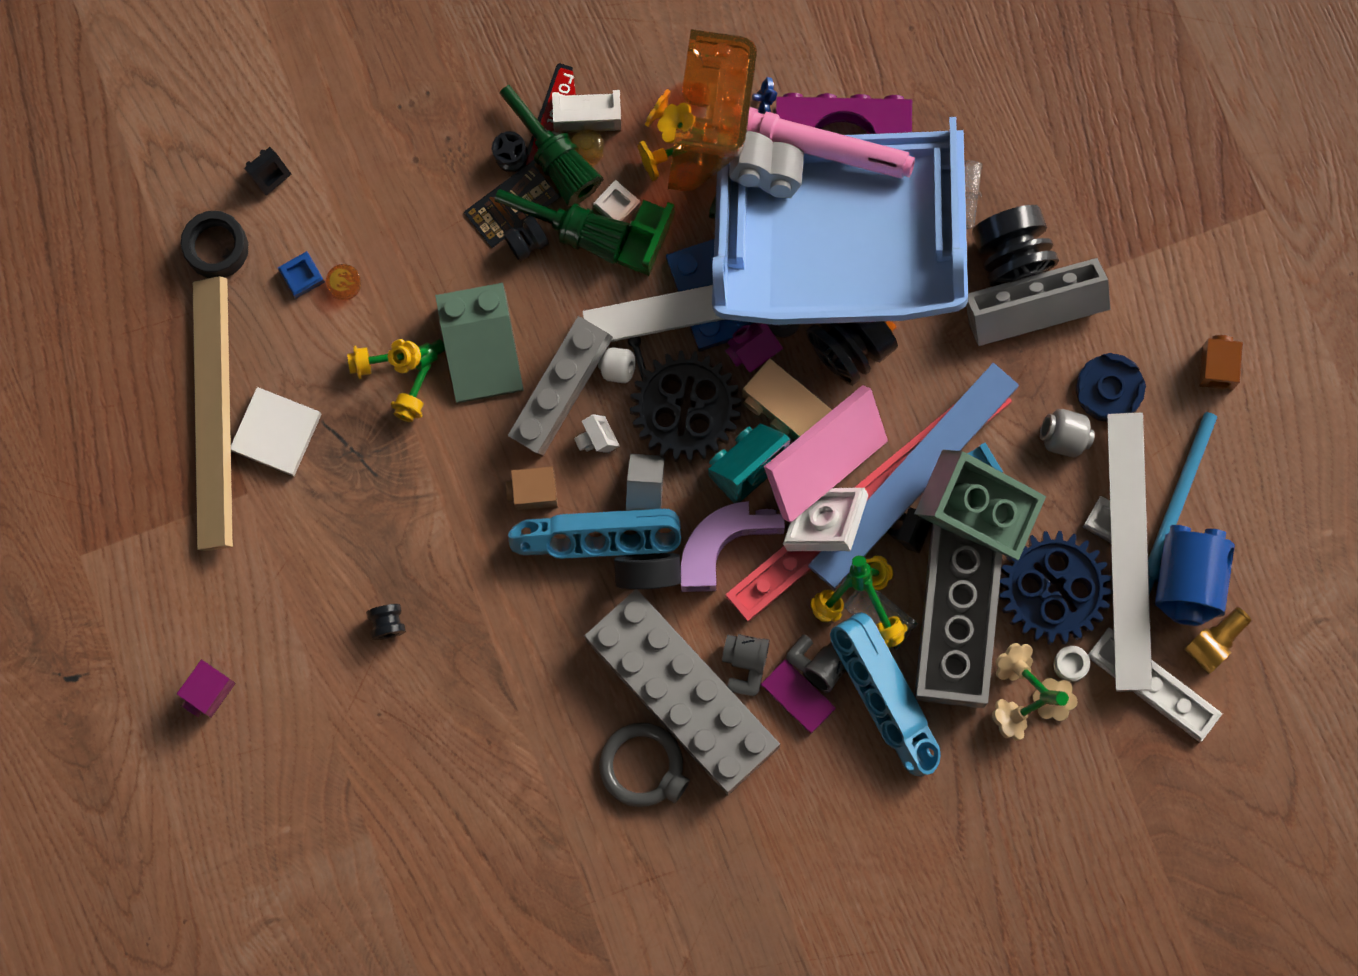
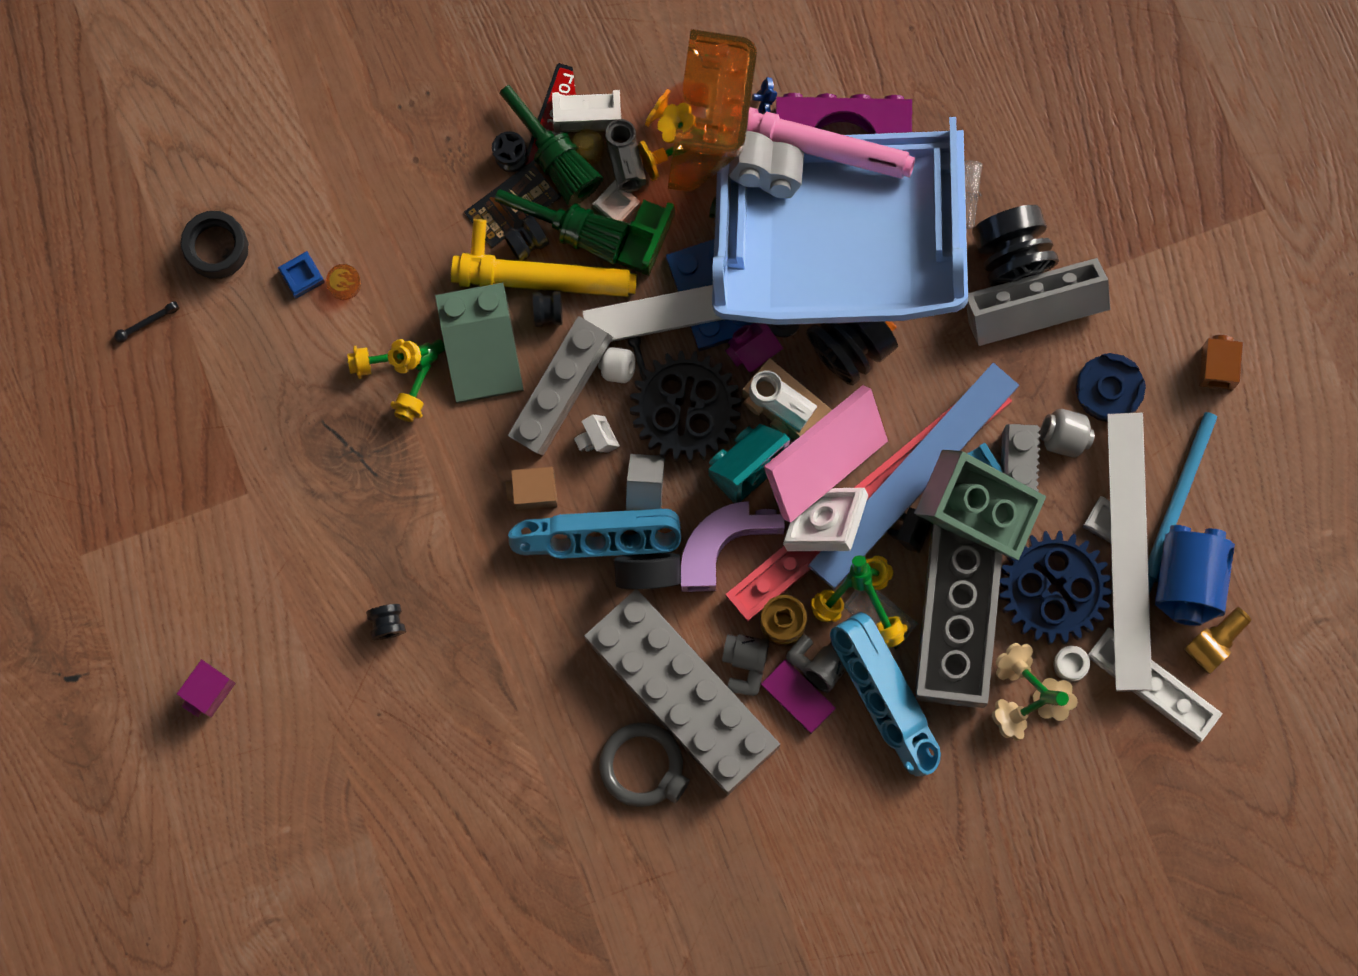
(121, 335): none -> black hinge
(212, 414): tan tile -> none
(267, 170): black tile -> none
(275, 431): white tile -> none
(487, 270): none -> yellow cylinder
(547, 308): none -> black wheel
(625, 156): none -> dark grey piece
(783, 620): none -> pearl gold wheel
(785, 402): none -> white piece
(1020, 453): none -> light grey brick

